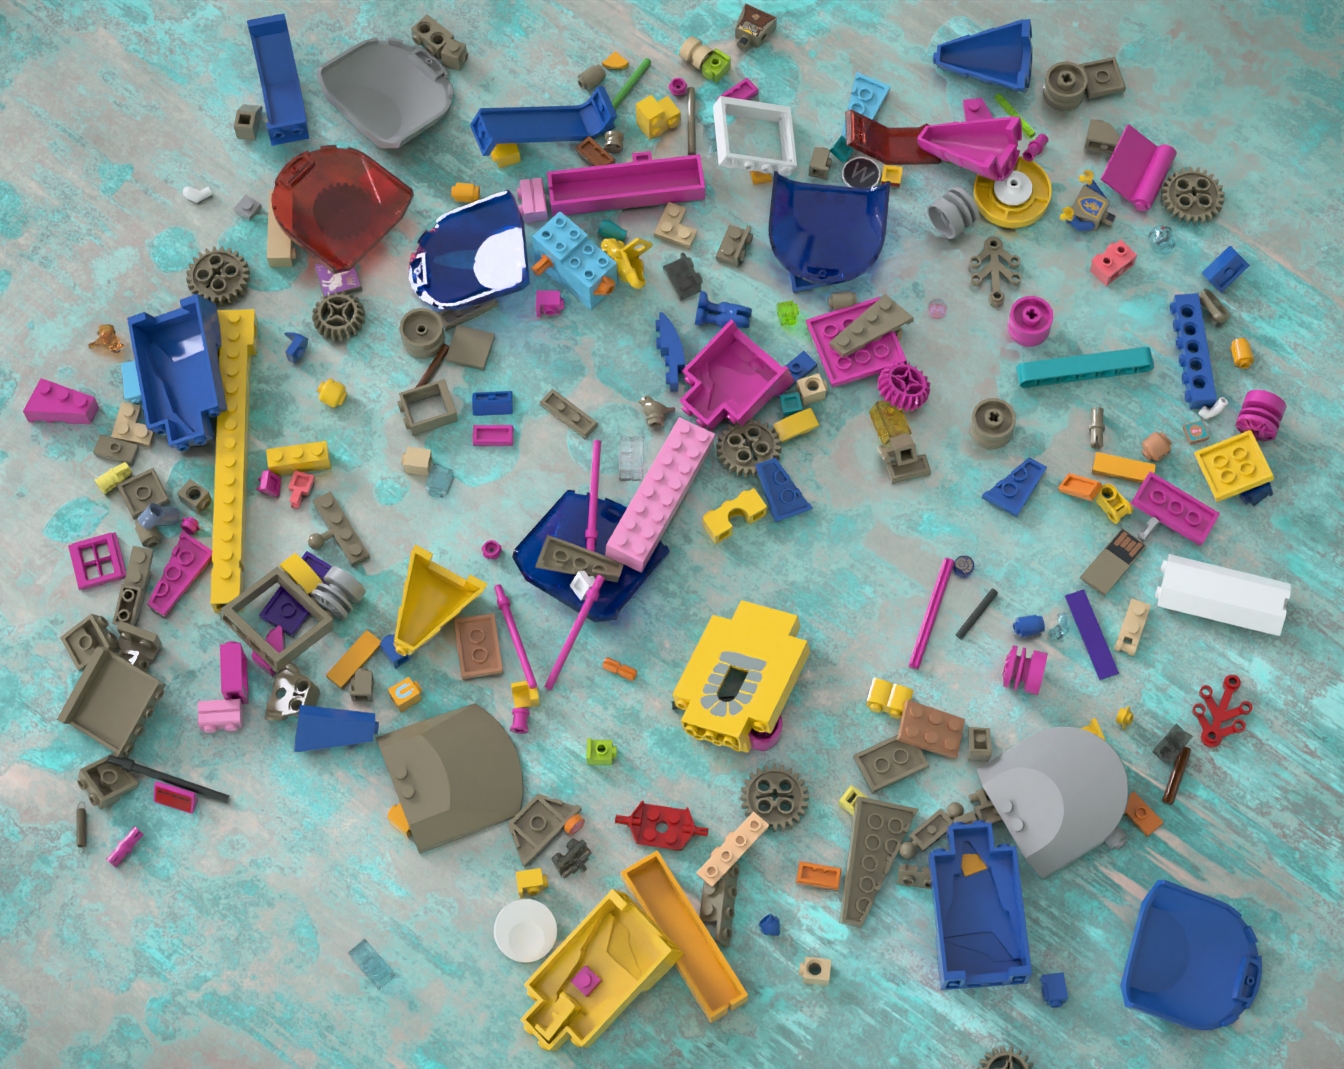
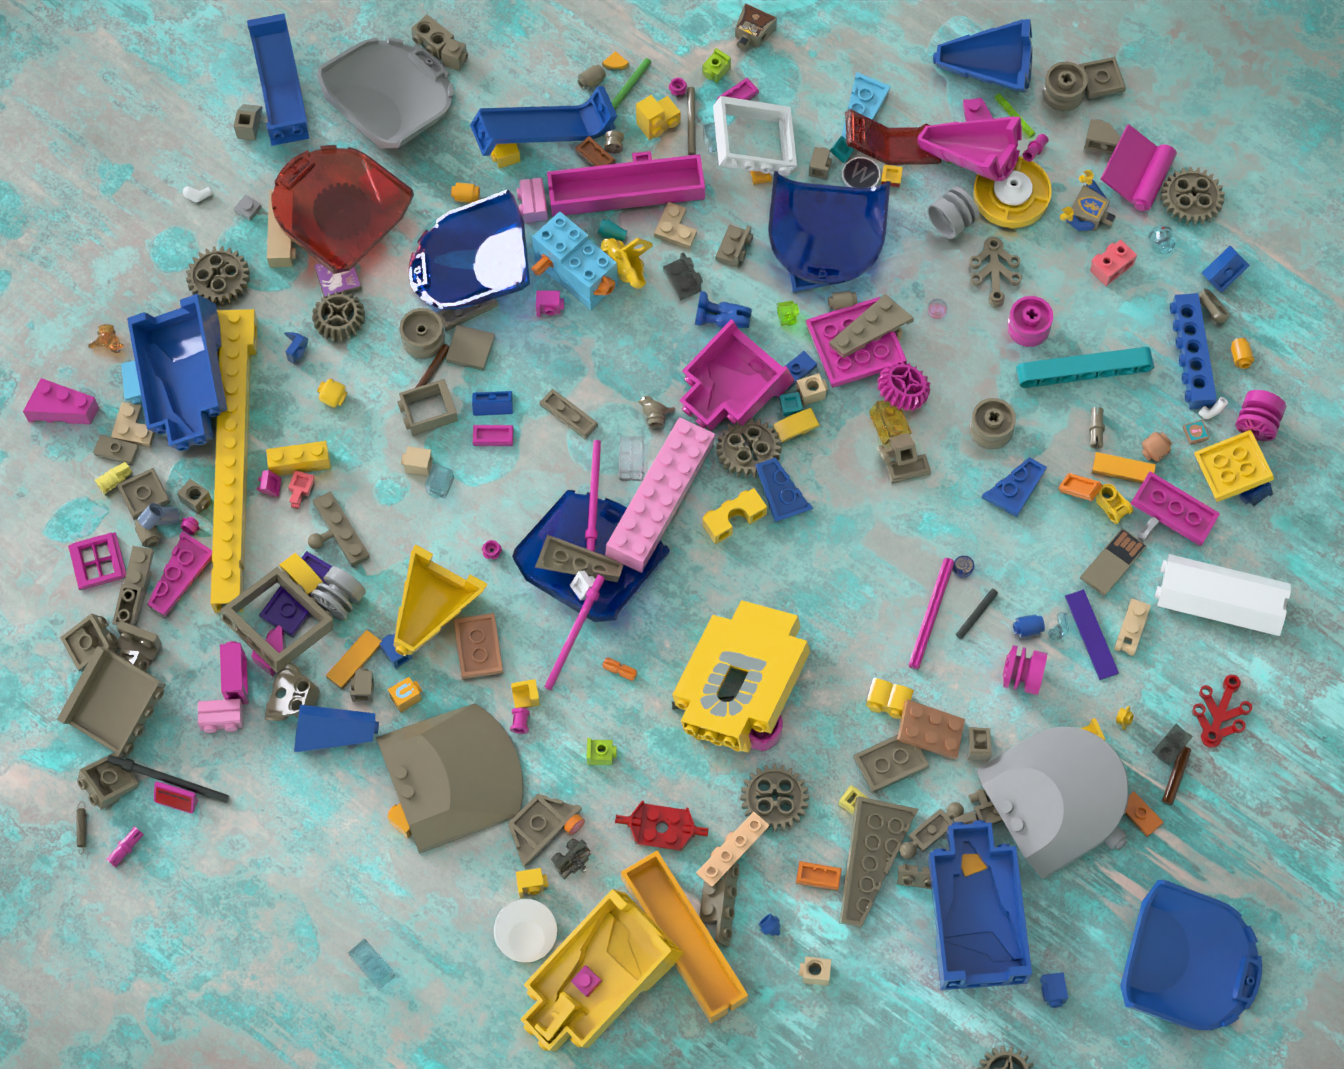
(504, 605): dark pink bar -> none
(670, 348): blue slope -> none
(694, 51): tan wheel -> none

